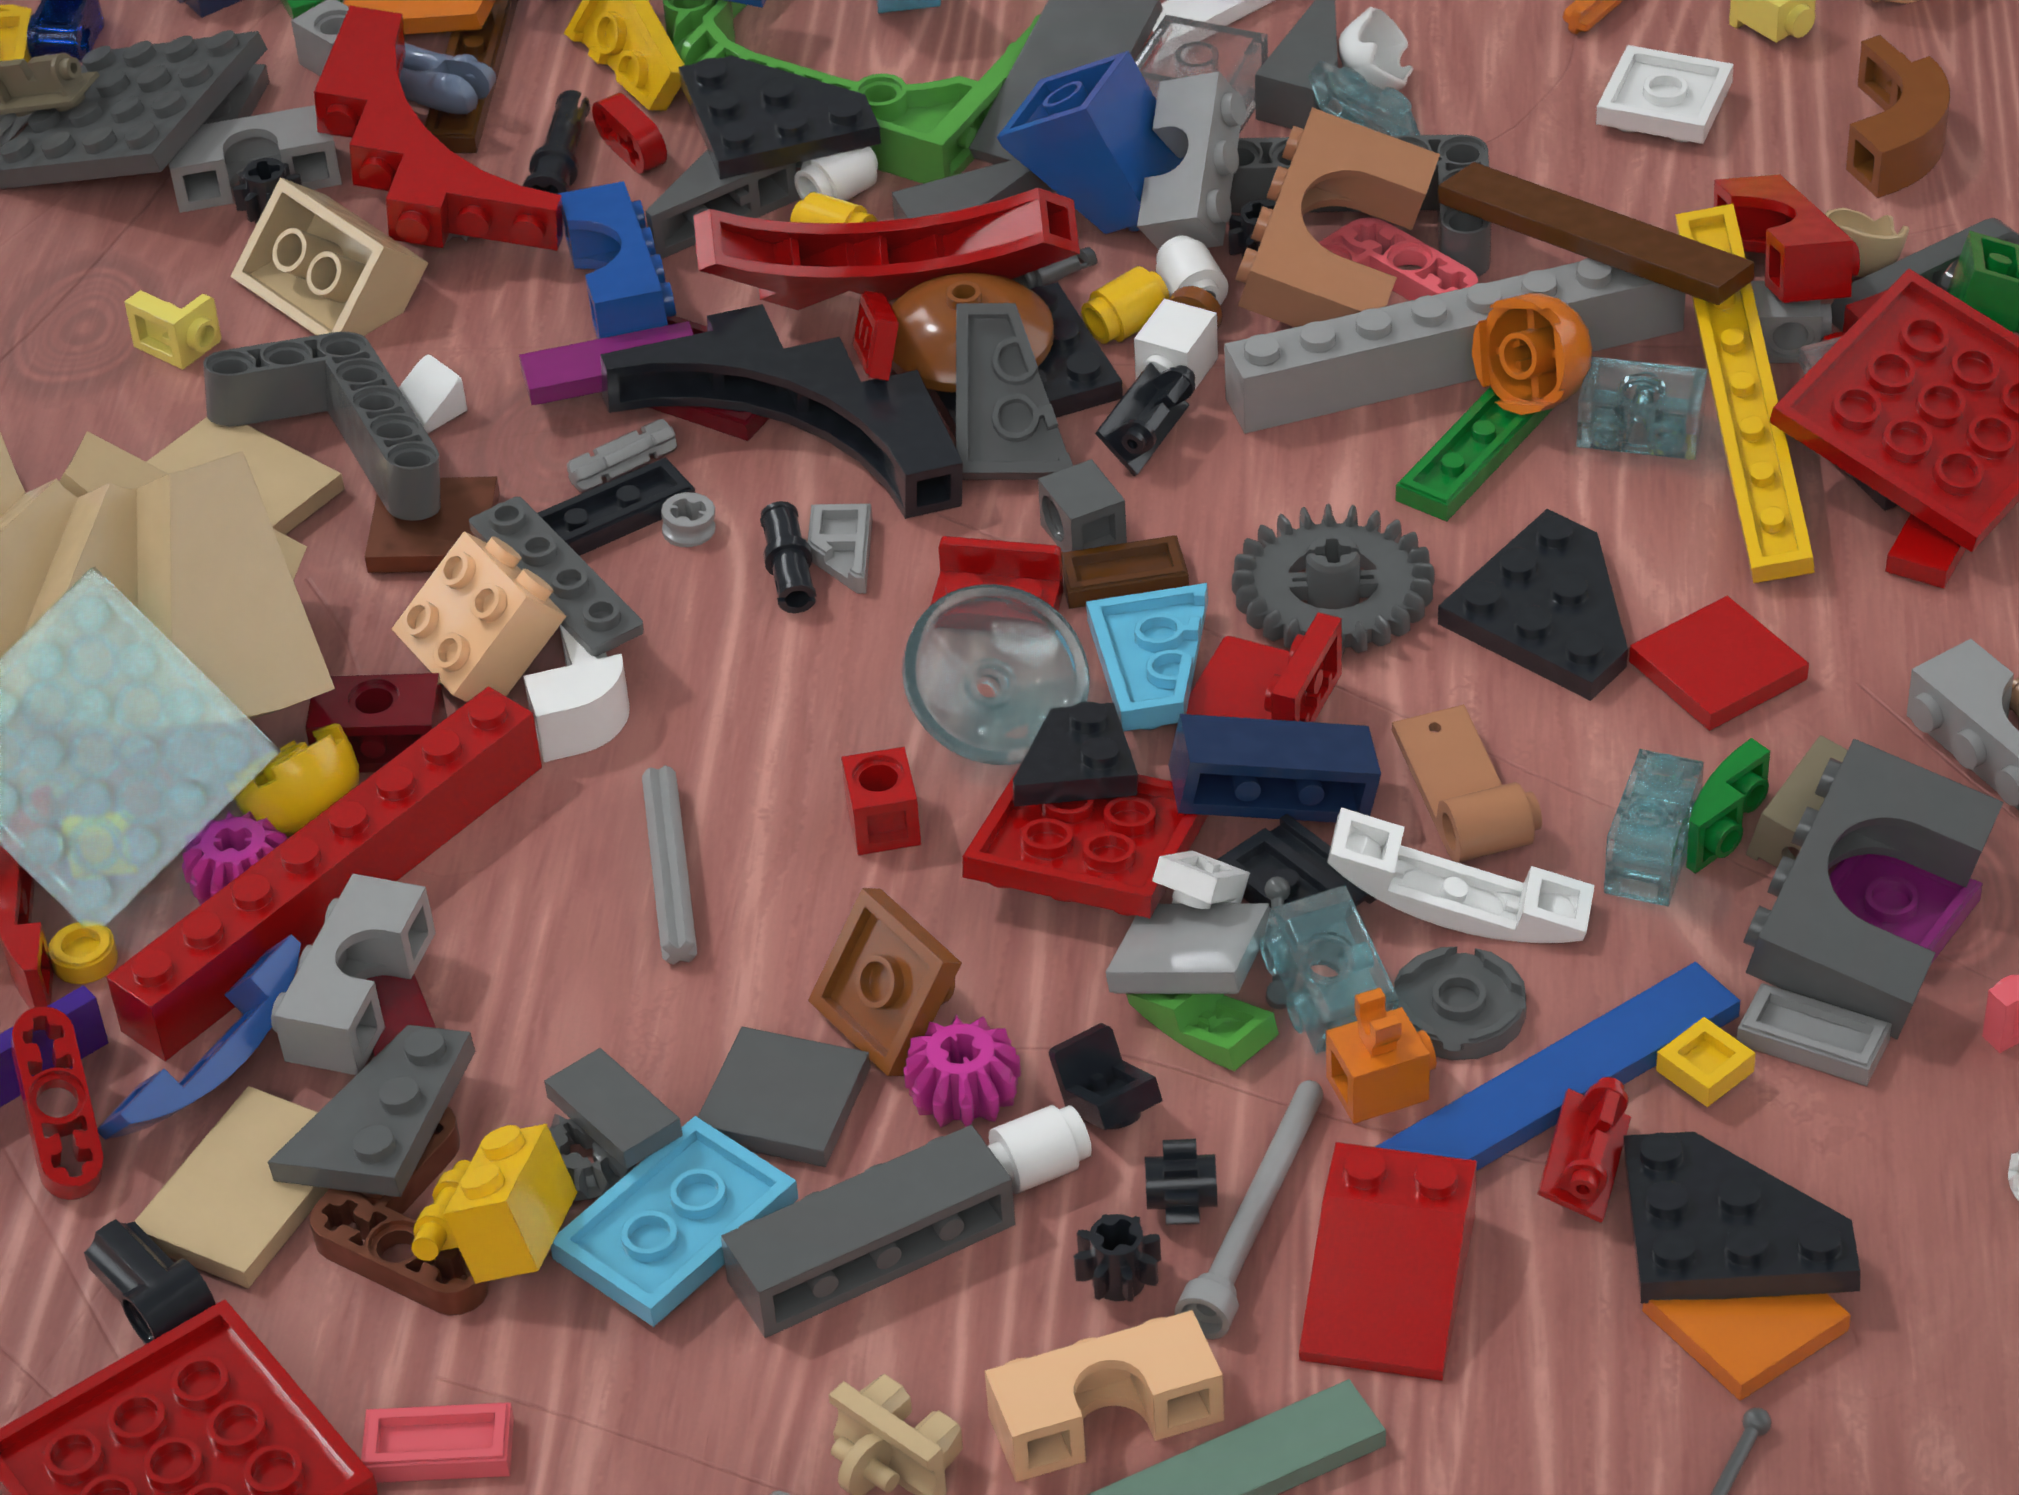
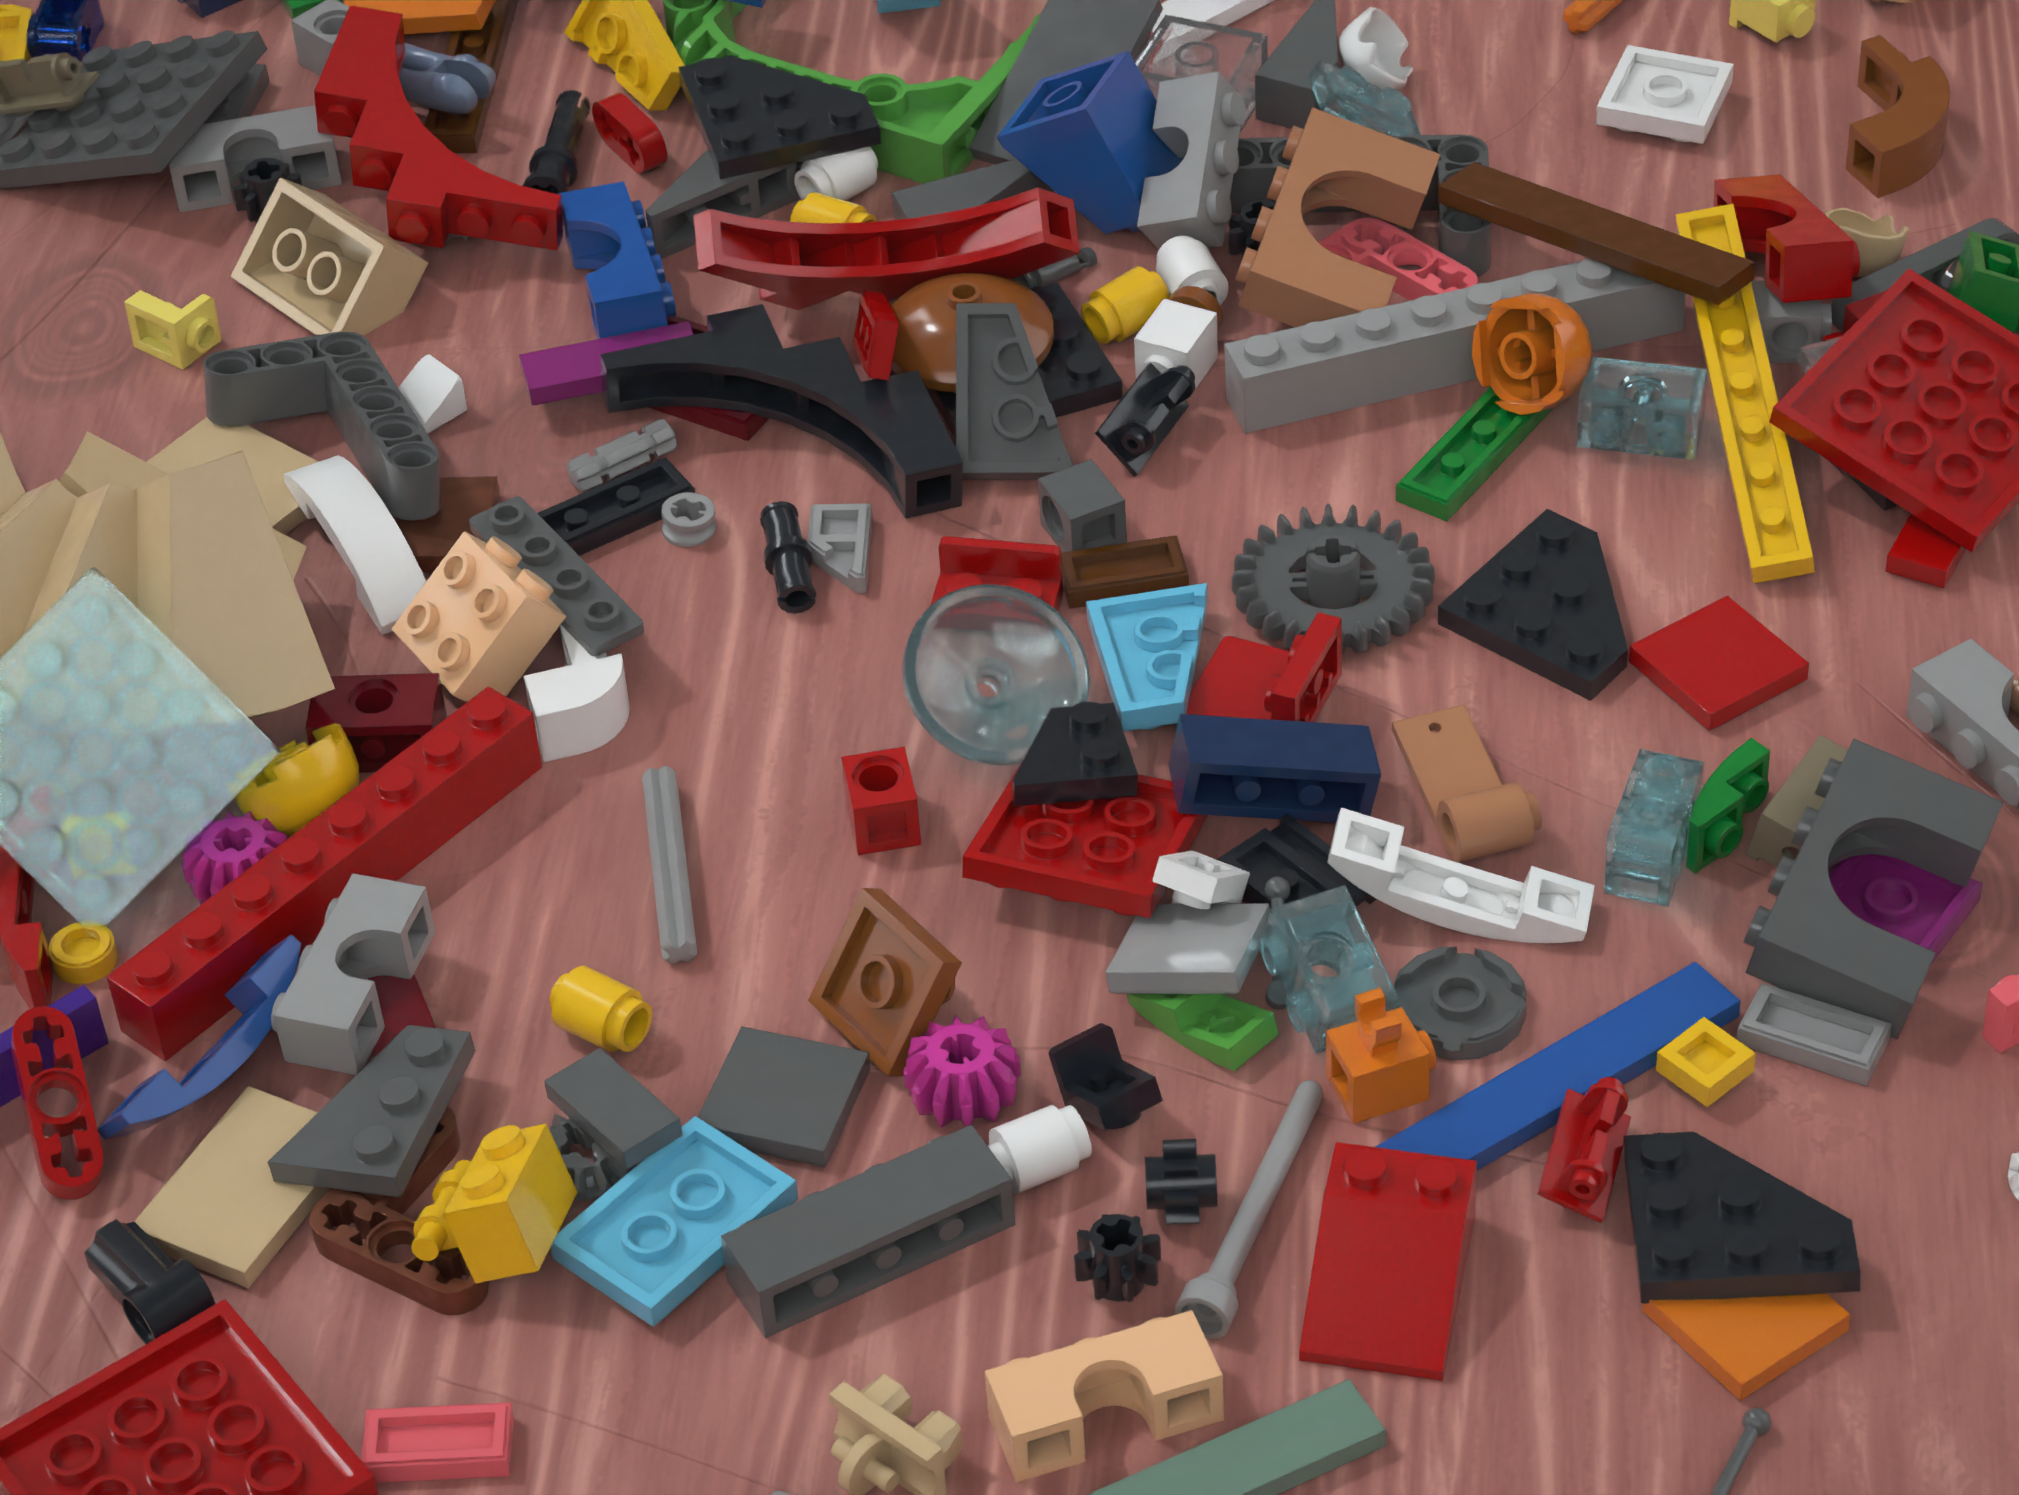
(362, 535): none -> white slope
(600, 1009): none -> yellow brick

